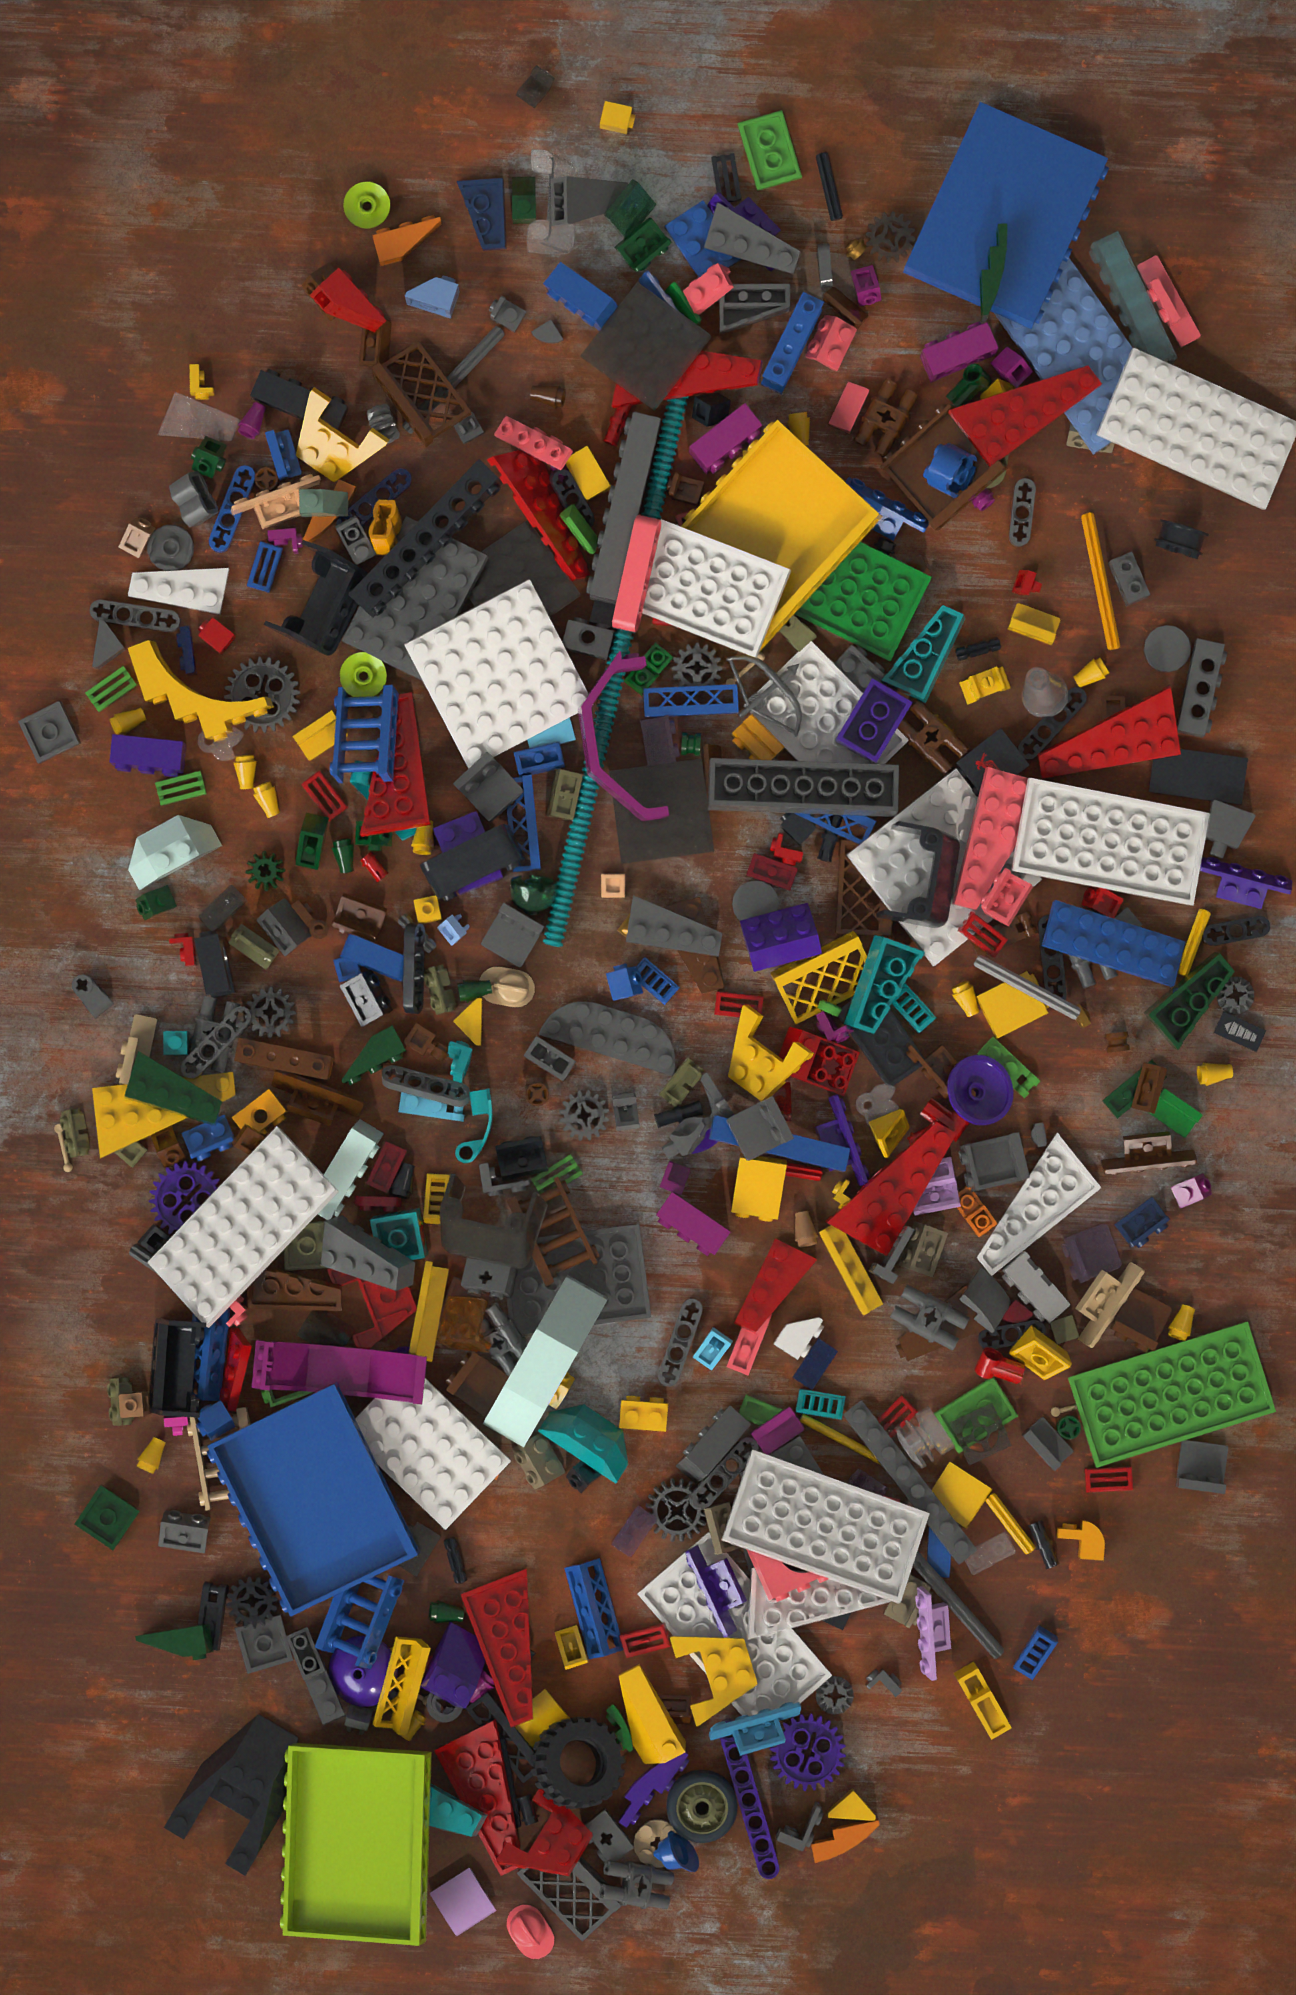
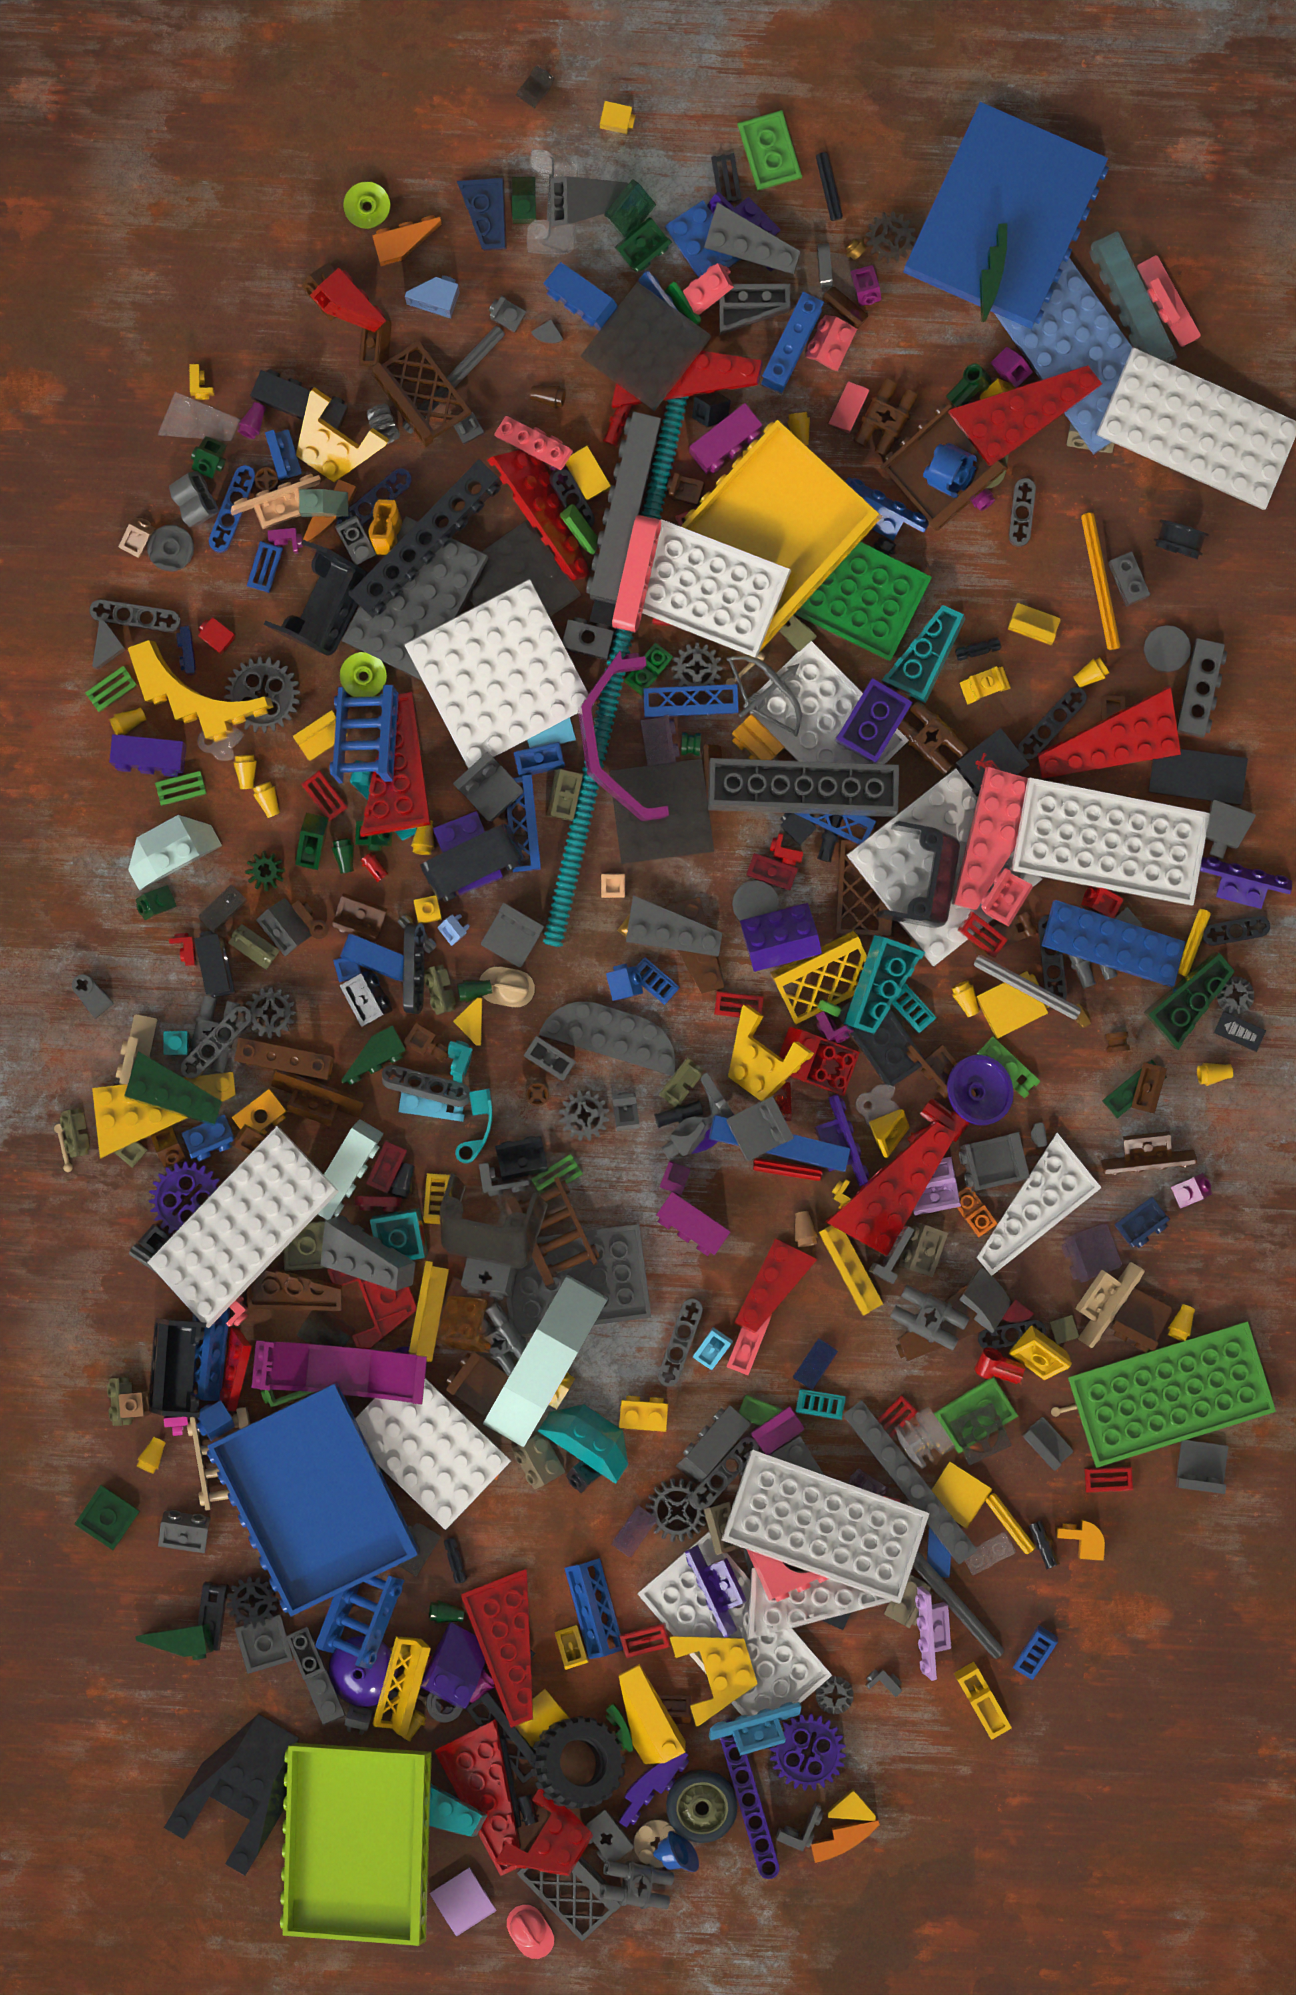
(49, 732): dark grey plate -> none
(182, 588): white wing -> none
(533, 893): clear green cylinder -> none
(759, 1187): yellow brick -> none
(797, 1335): white slope -> none
(838, 1437): yellow bar -> none
(859, 668): dark grey bracket -> none
(958, 351): magenta brick -> none
(1025, 583): red tile -> none
(1034, 1288): light grey wedge -> none
(1044, 693): clear cone -> none
(1071, 1429): dark green wheel -> none
(1176, 1113): green panel -> none

